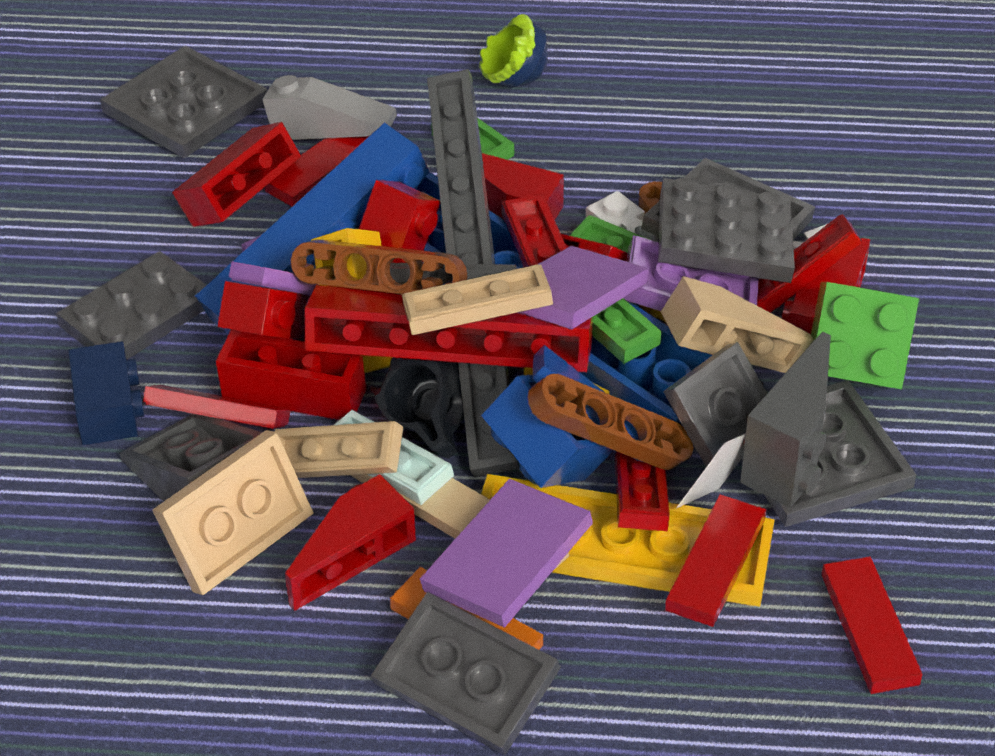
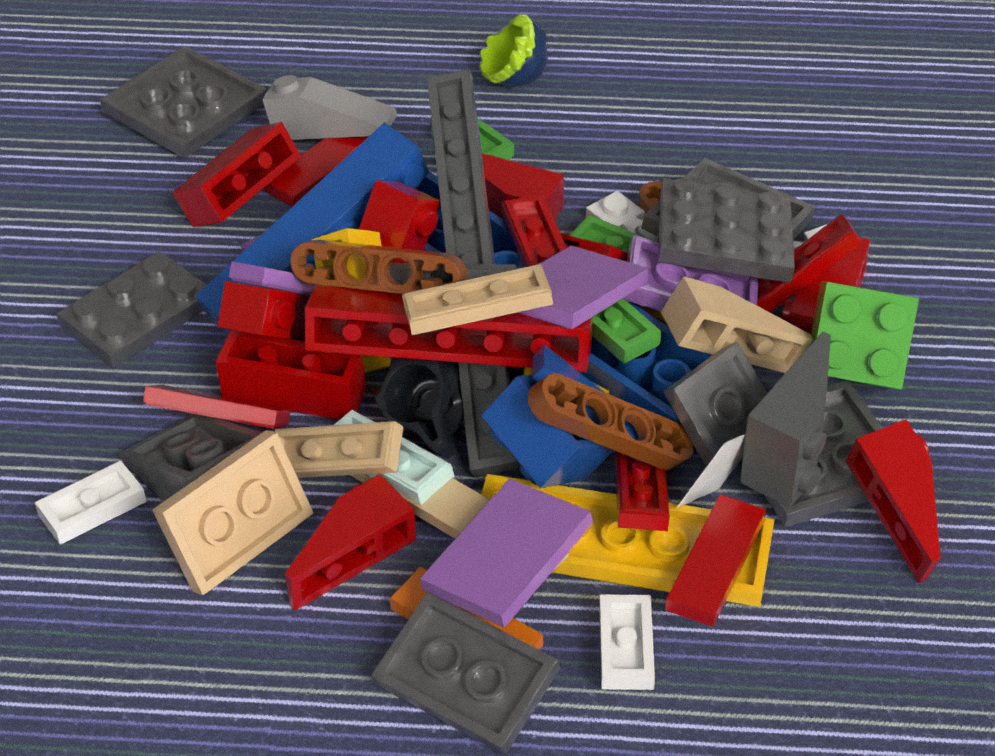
(90, 502): none -> white plate
(103, 392): dark blue brick -> none
(626, 642): none -> white plate
(871, 625): red tile -> none
(899, 484): none -> red slope

